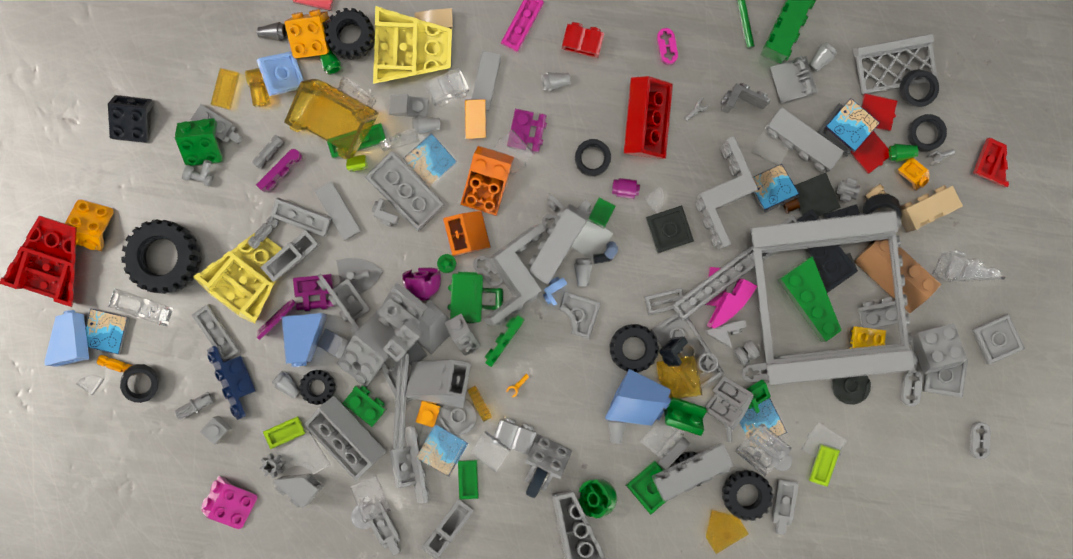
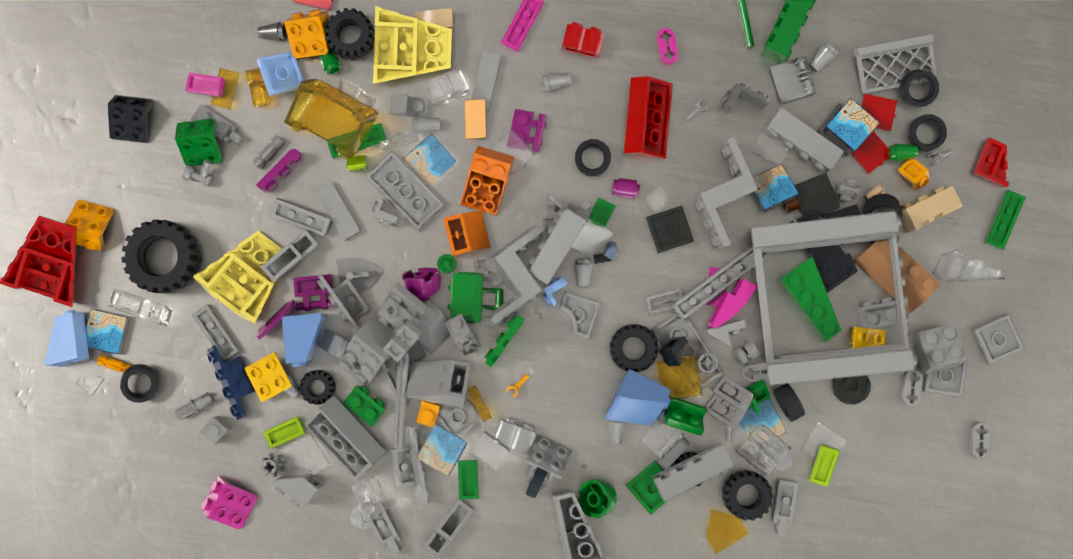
(205, 84): none -> dark pink tile
(263, 232): light grey axle -> none
(268, 377): none -> yellow hinge
(789, 402): none -> black tyre
(1005, 219): none -> green tile

